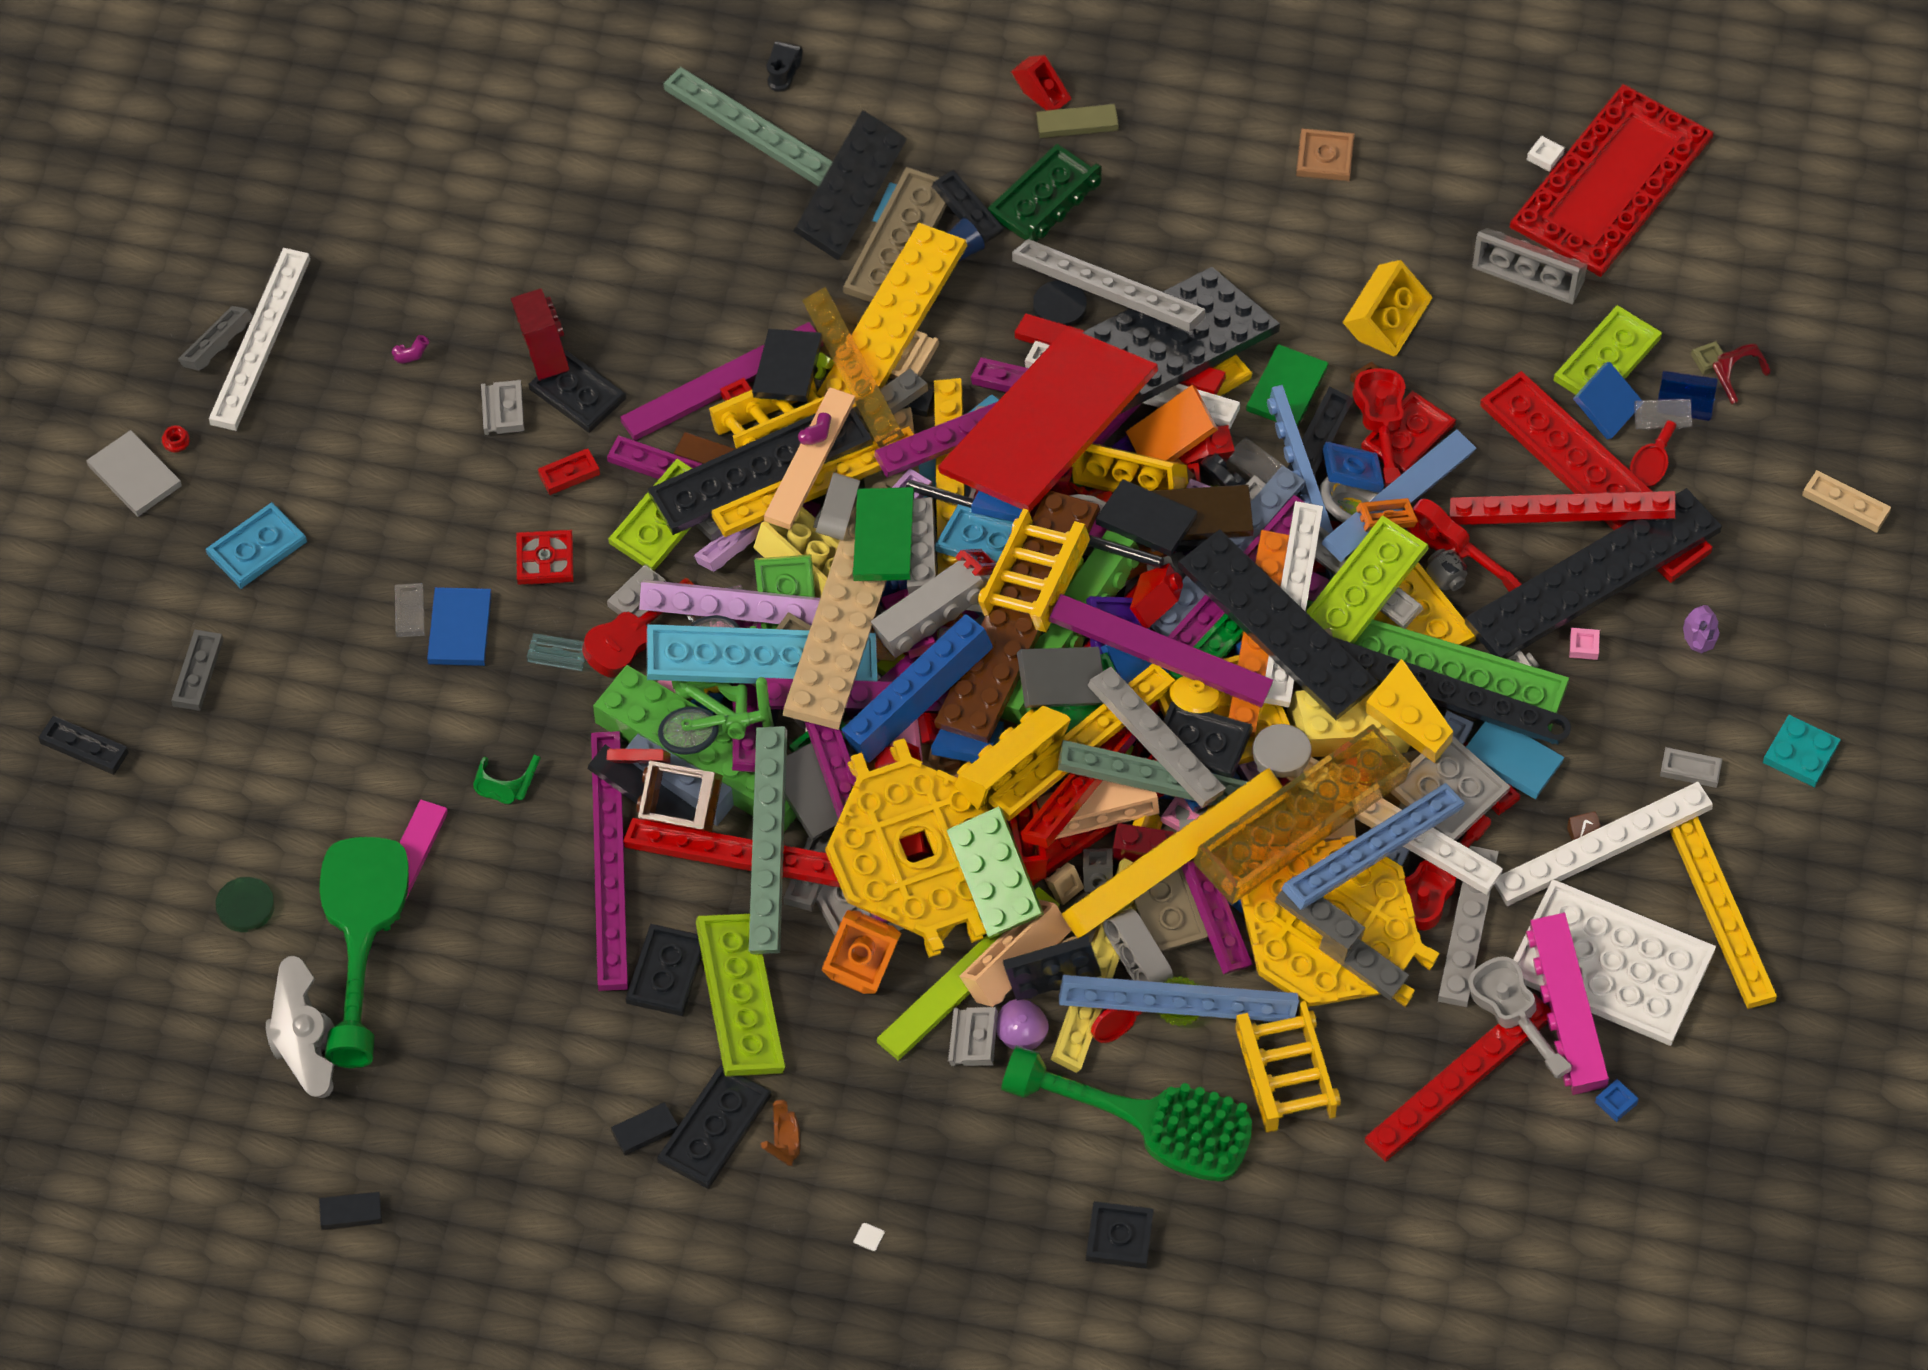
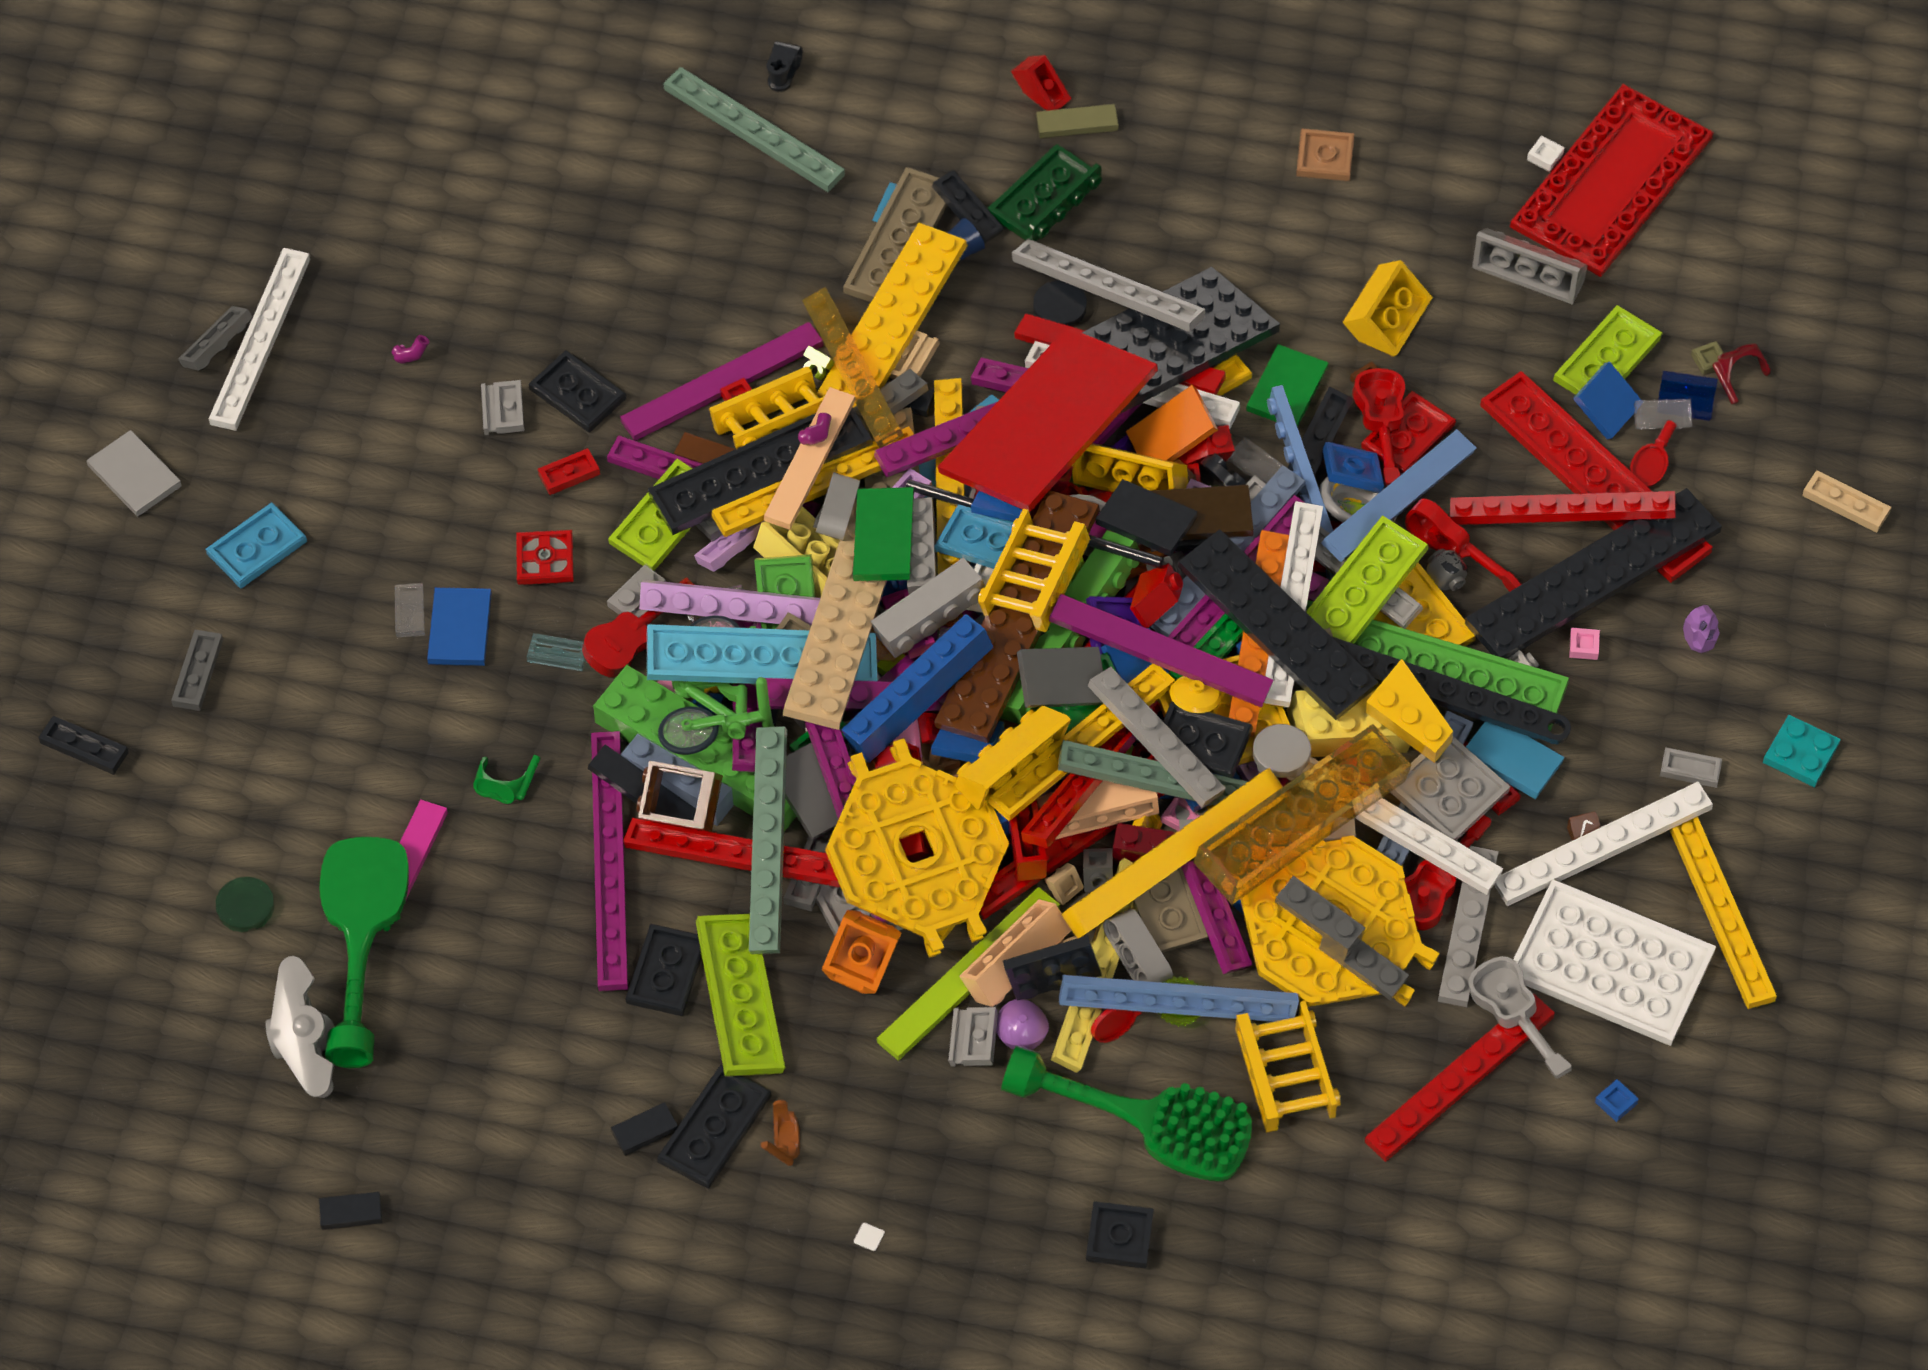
(174, 433): red plate -> none
(541, 332): dark red wedge -> none
(638, 755): tile -> none
(787, 365): black tile -> none
(850, 185): black plate -> none
(977, 559): red tile -> none
(995, 872): plate -> none
(1372, 846): medium blue tile -> none
(1403, 518): orange tile -> none
(1568, 1003): dark pink brick -> none

